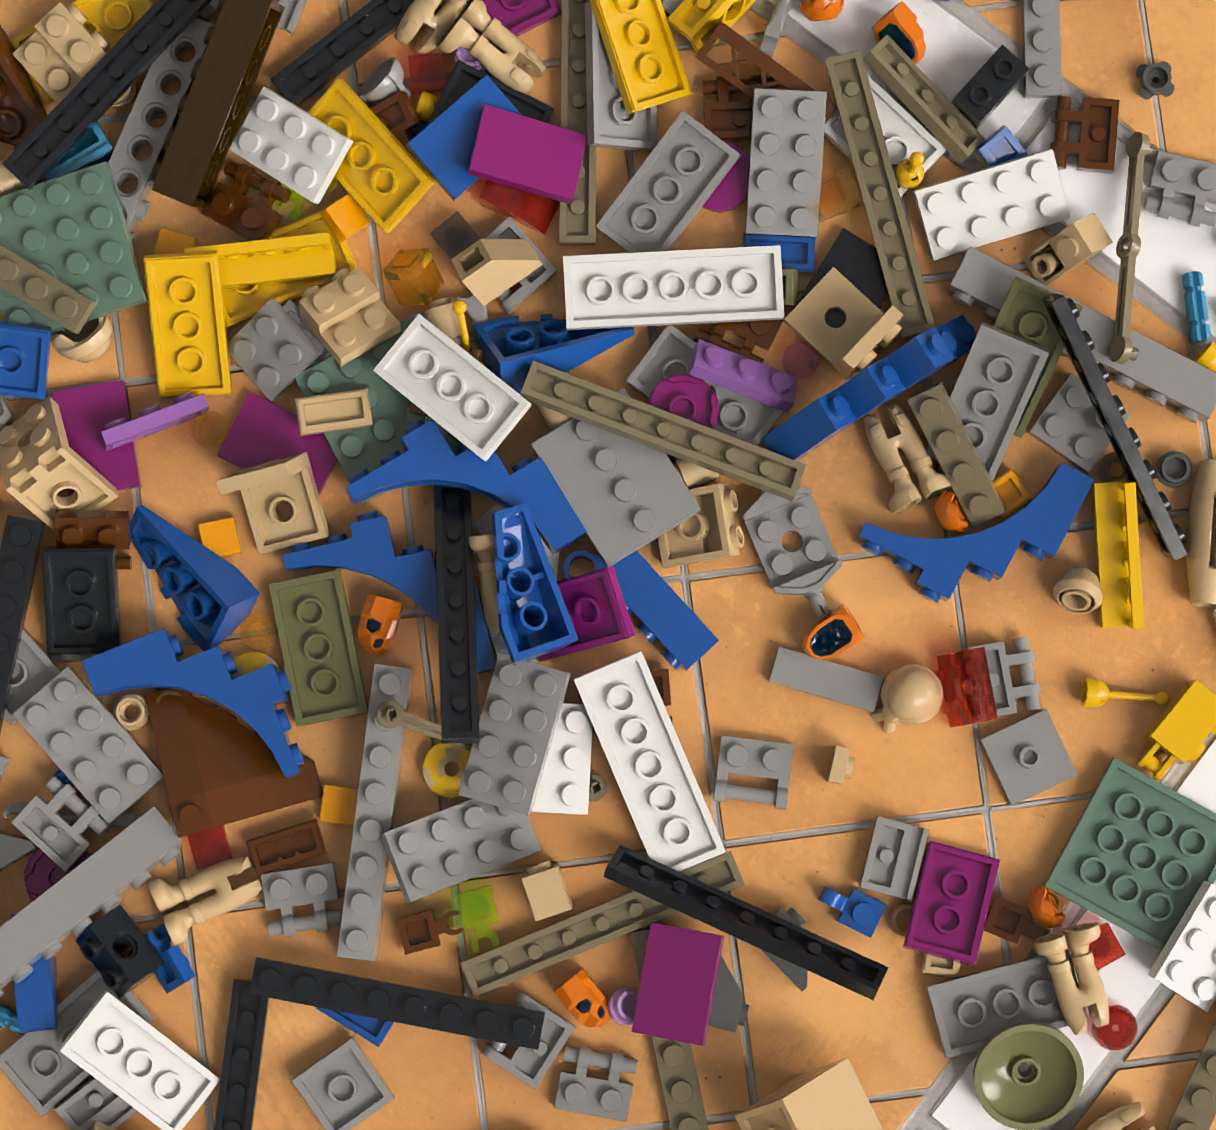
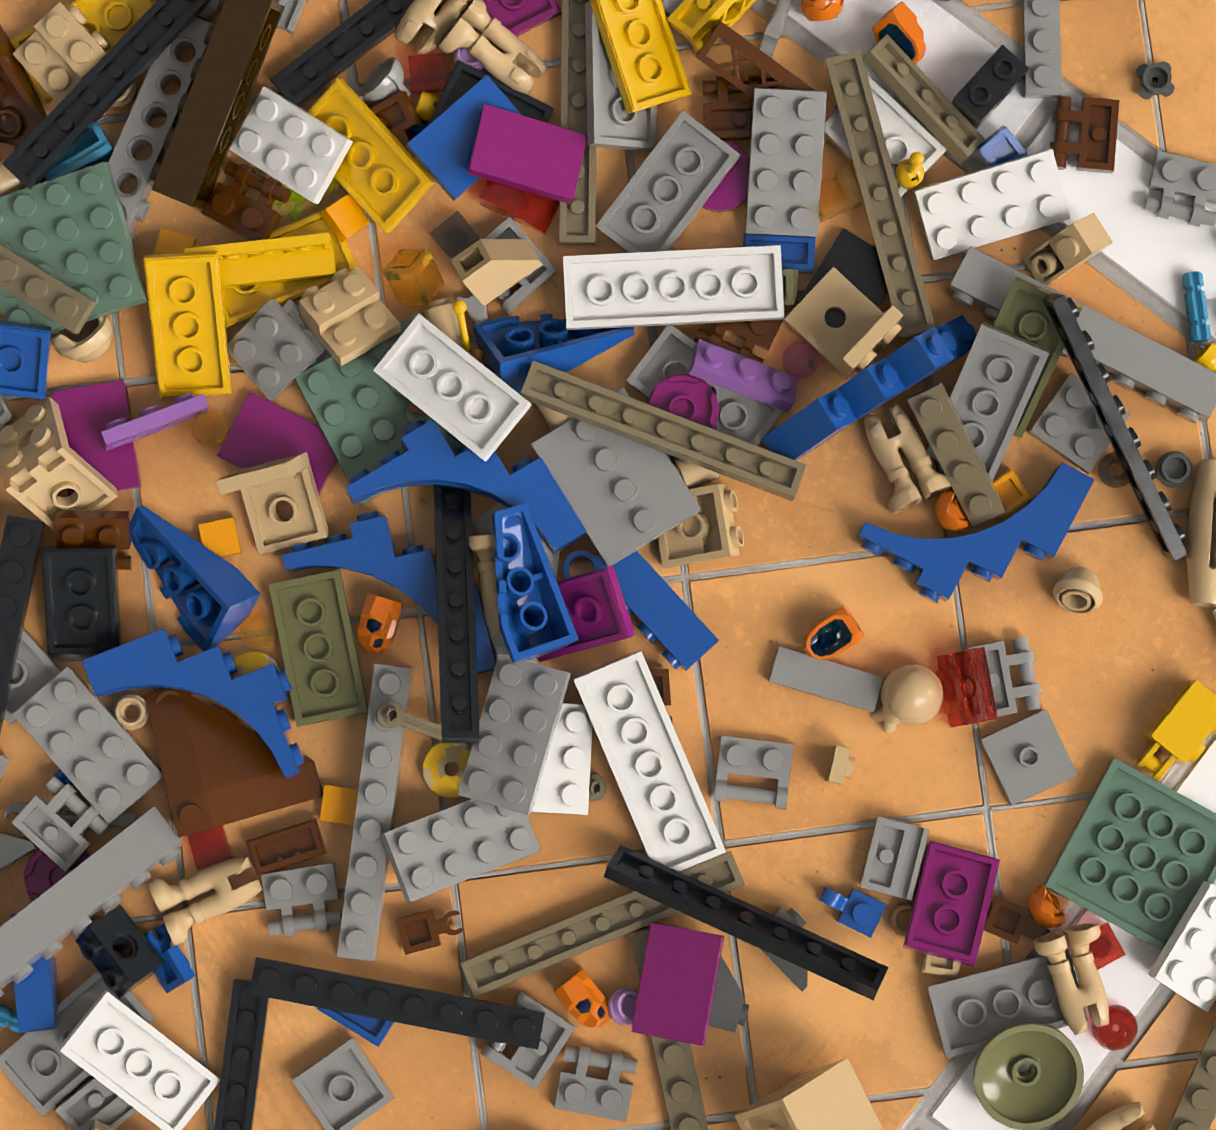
(333, 412): tan tile -> none
(477, 911): clear neon green plate -> none
(546, 890): tan brick -> none
(798, 571): light grey plate -> none
(1095, 693): yellow hinge -> none
(1118, 554): yellow fence -> none
(1129, 248): dark tan piece -> none

